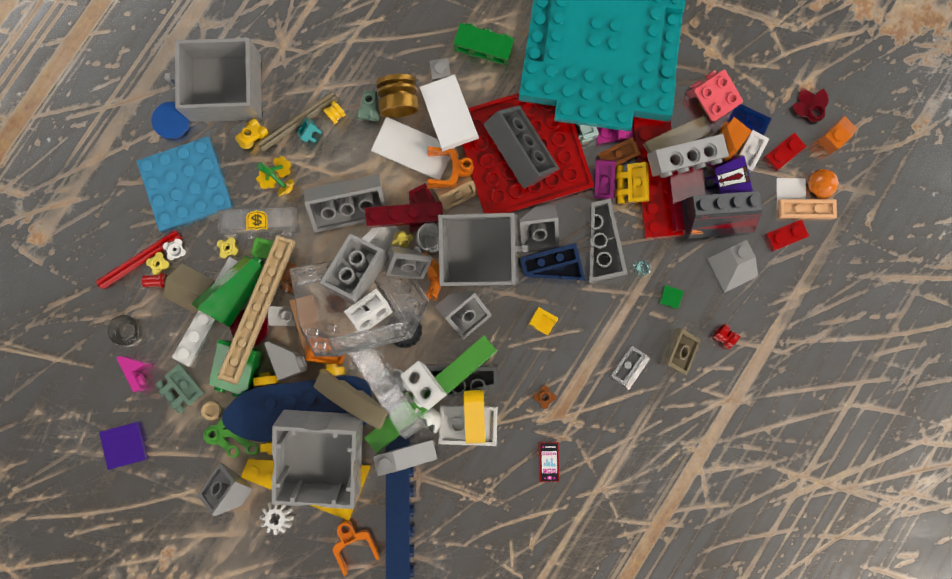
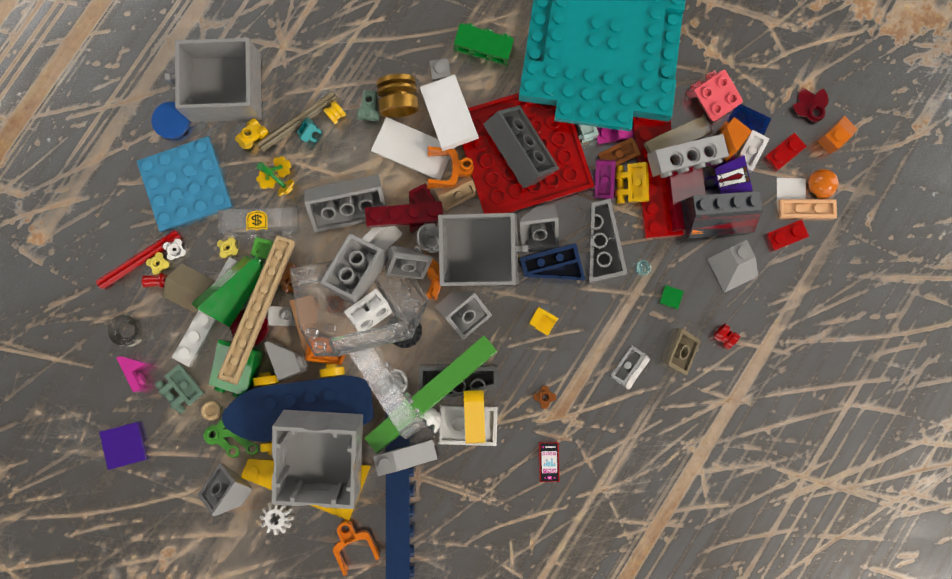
(351, 400): dark tan slope -> none
(402, 239): light yellow plate -> none
(425, 382): white brick -> none

